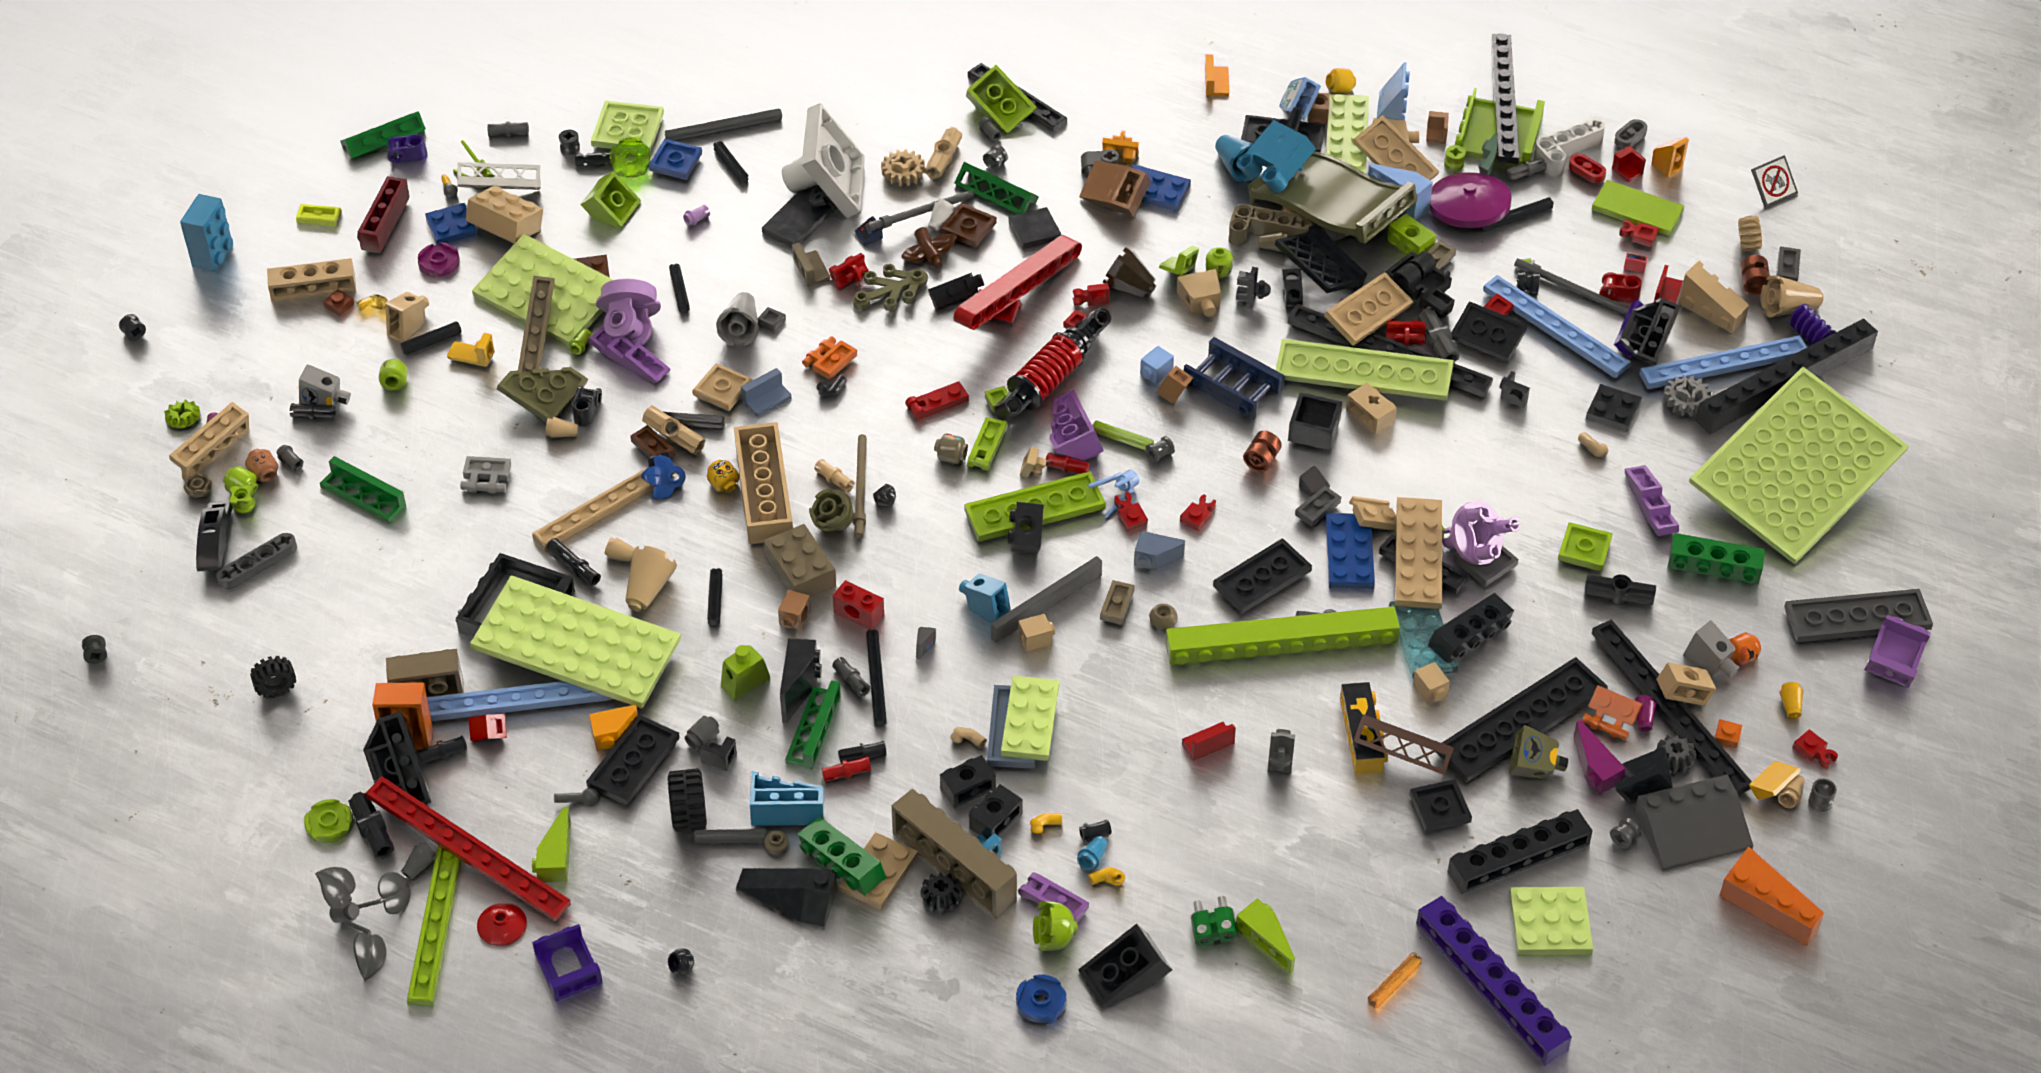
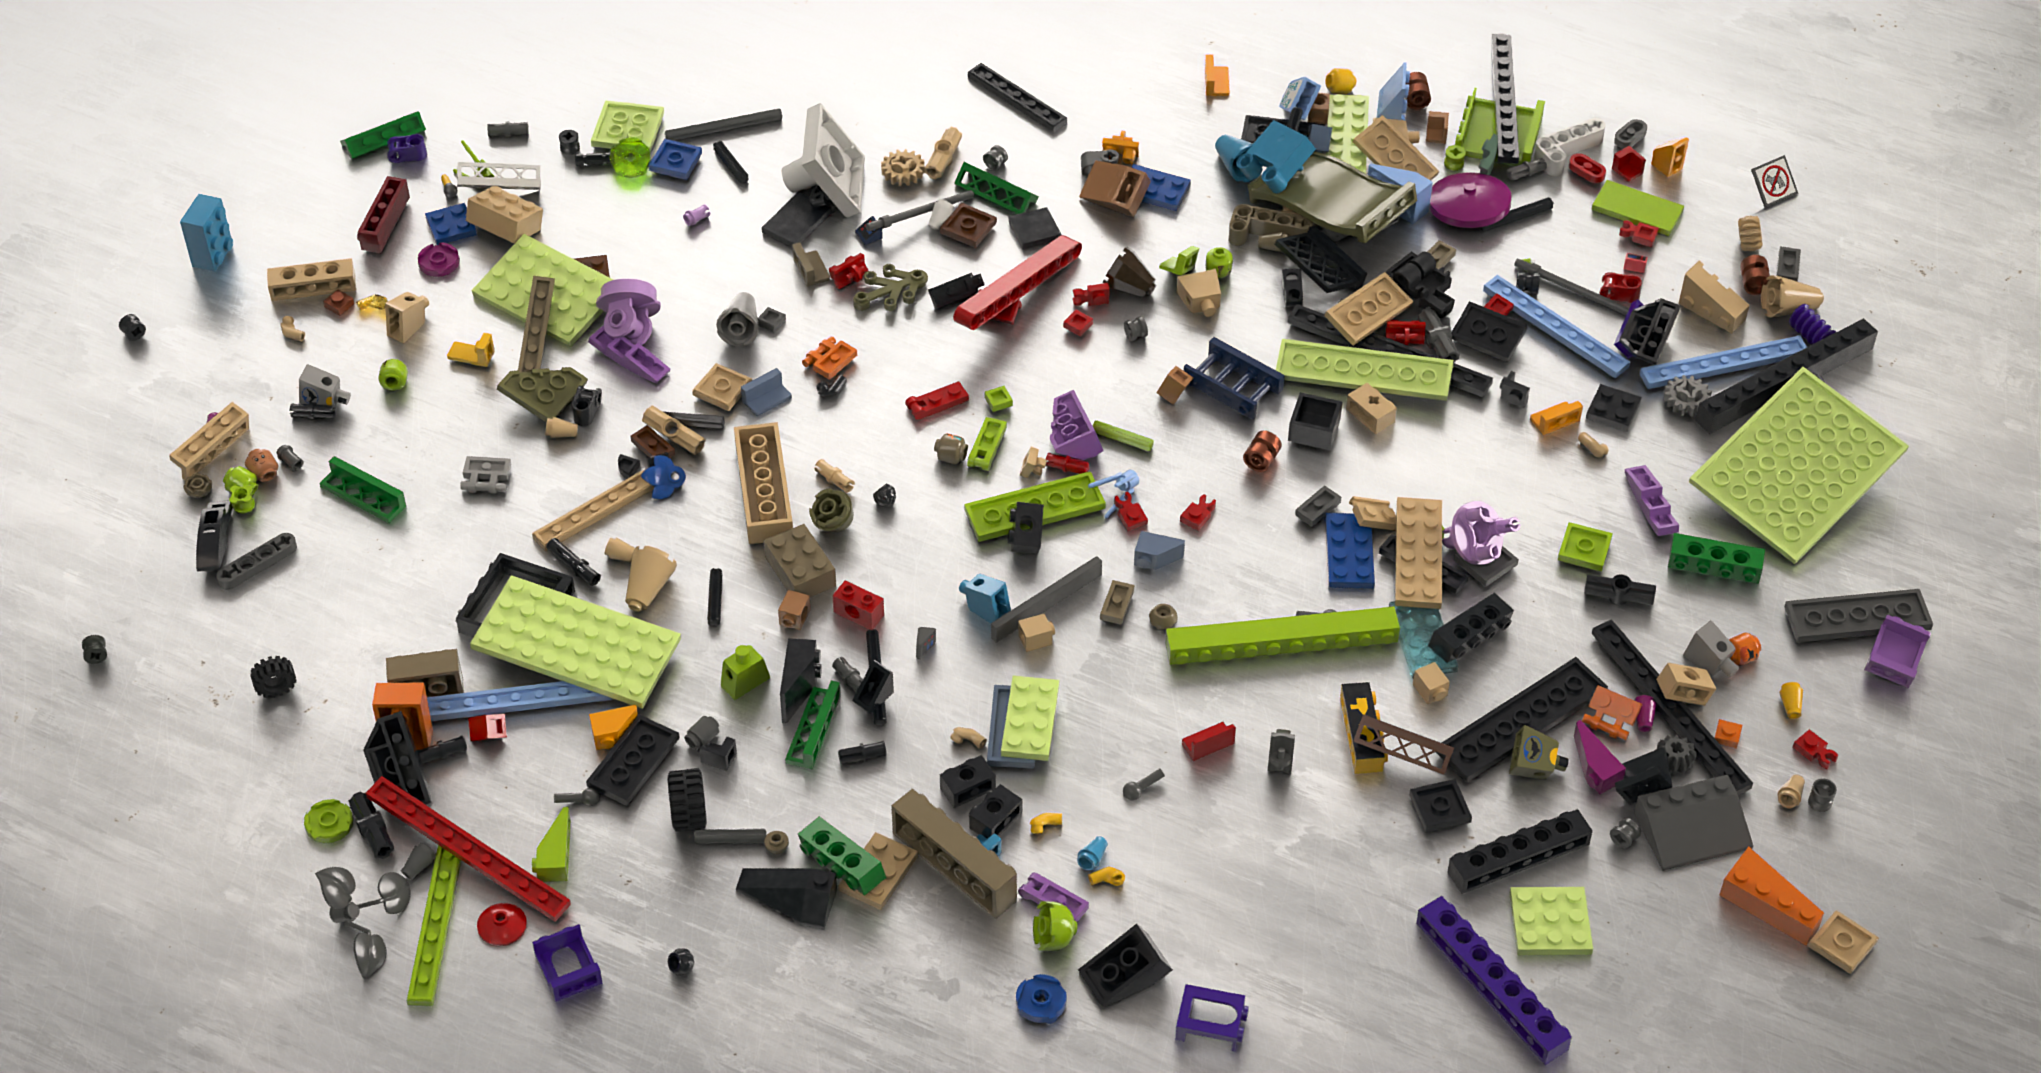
(187, 418): lime gear -> none
(289, 331): none -> tan arm
(318, 215): neon yellow tile -> none
(430, 337): black axle -> none
(578, 344): lime pin -> none
(610, 200): lime slope -> none
(627, 465): none -> black tile
(679, 288): black axle -> none
(722, 476): yellow head -> none
(784, 802): dark azure wedge -> none
(846, 769): red pin -> none
(859, 518): dark tan bar -> none
(875, 687): none -> black slope
(929, 249): reddish brown plant -> none
(941, 892): black gear -> none
(986, 125): dark grey pin -> none
(1000, 99): lime slope -> none
(1051, 365): piece -> none
(1090, 831): black pin -> none
(1133, 790): none -> dark grey bar
(1136, 328): none -> dark grey wheel
(1156, 364): light blue brick -> none
(1169, 449): dark grey bush -> none
(1213, 925): green piece -> none
(1226, 1032): none -> dark purple panel
(1260, 289): black hips -> none
(1262, 575): black plate -> none
(1262, 928): lime slope -> none
(1312, 481): black slope -> none
(1320, 137): none -> sand blue slope
(1394, 980): clear orange axle -> none
(1410, 235): lime brick -> none
(1419, 92): none -> copper wheel
(1557, 417): none -> light orange panel
(1668, 287): red panel -> none
(1773, 779): yellow slope -> none
(1843, 942): none -> tan plate

